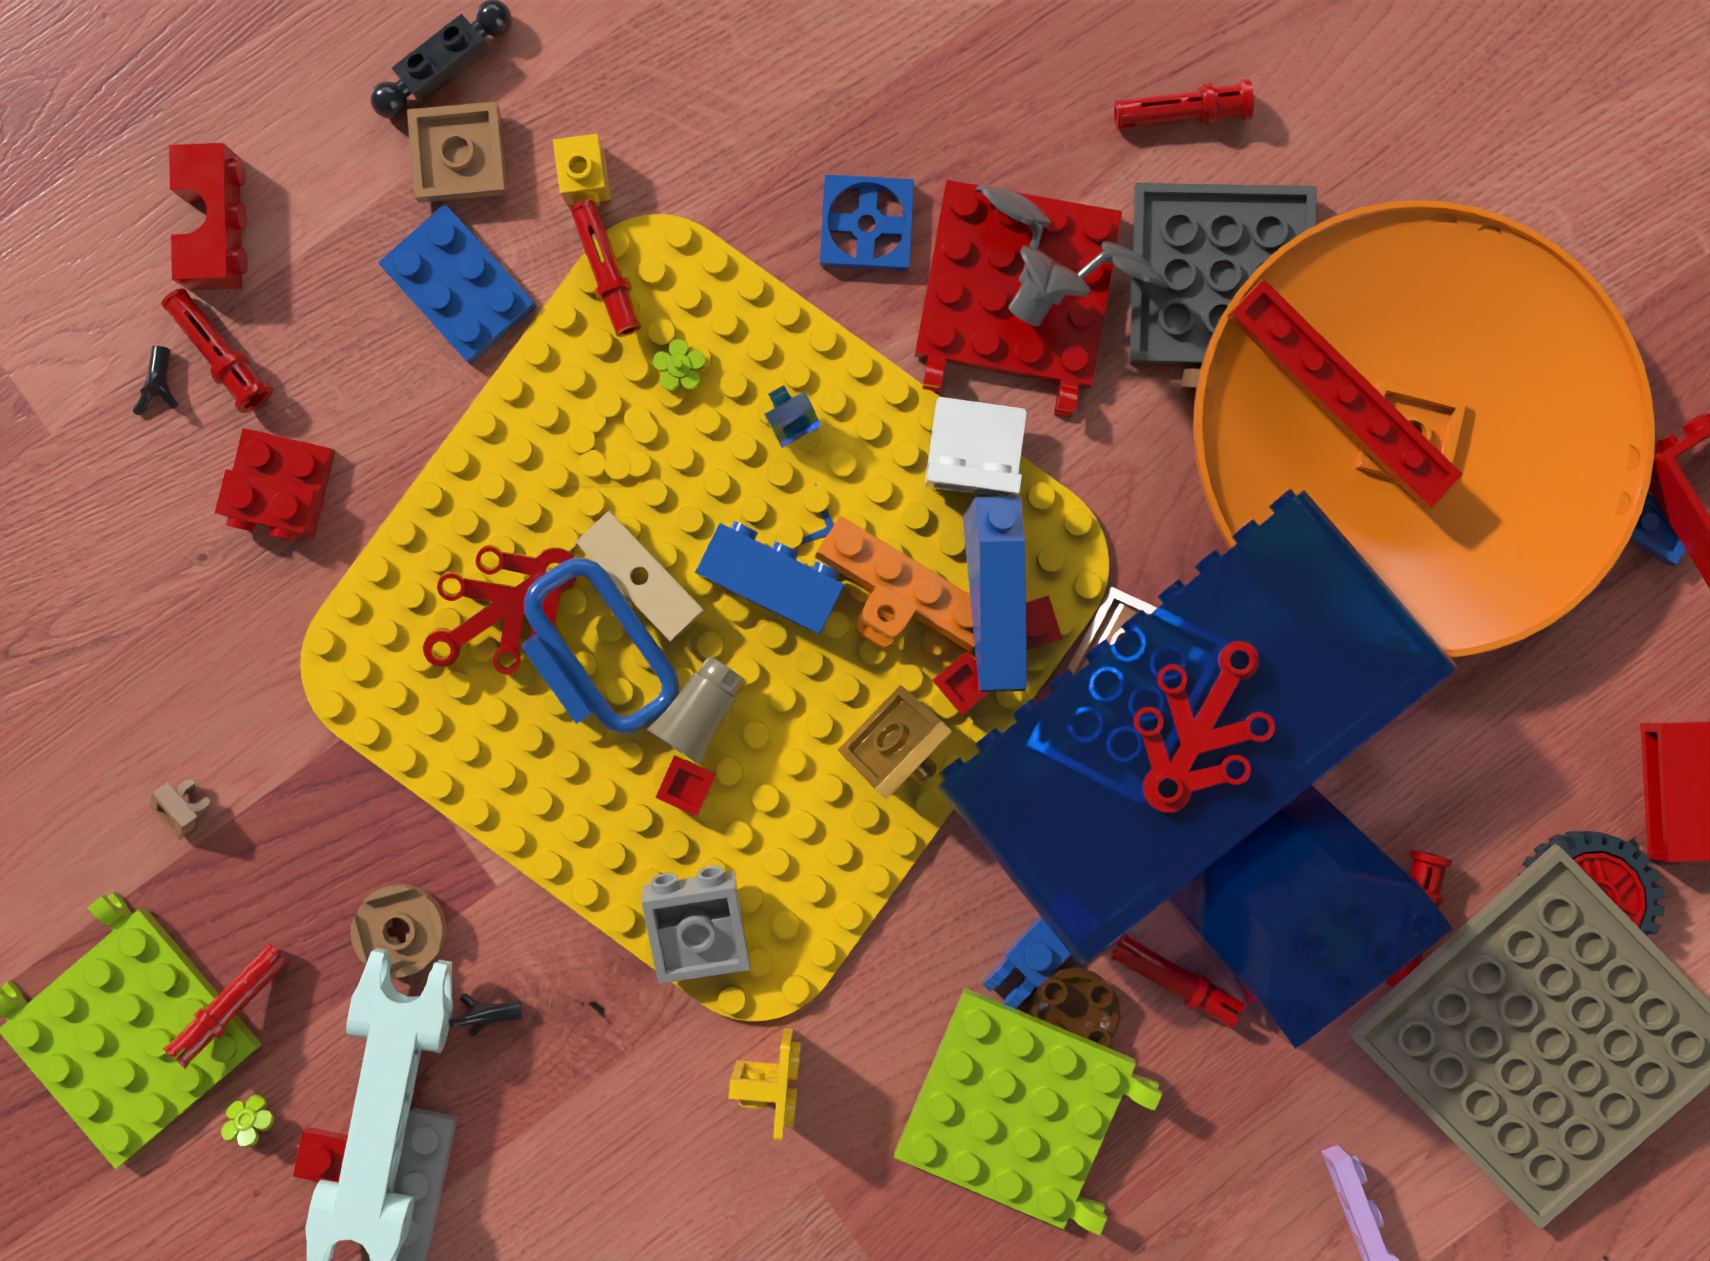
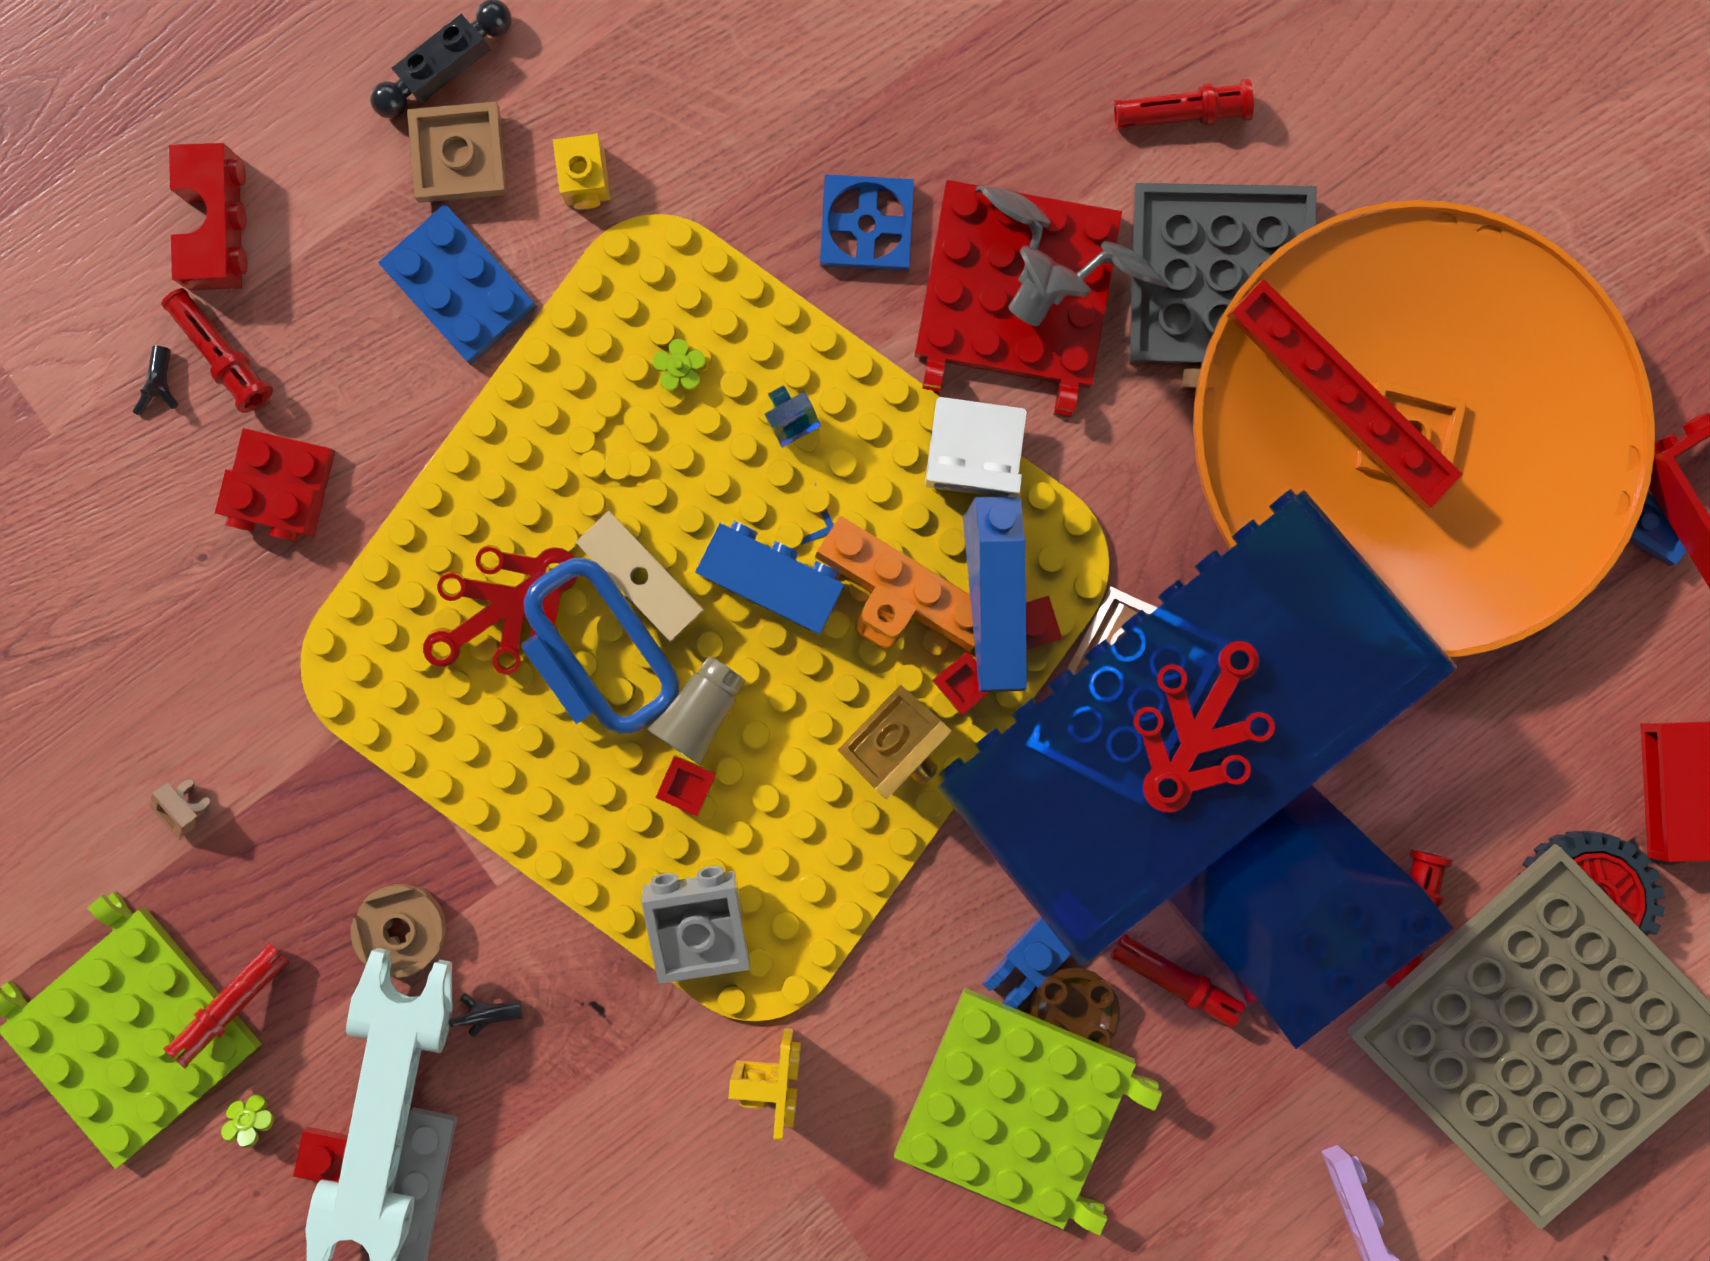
(611, 285): red pin -> none

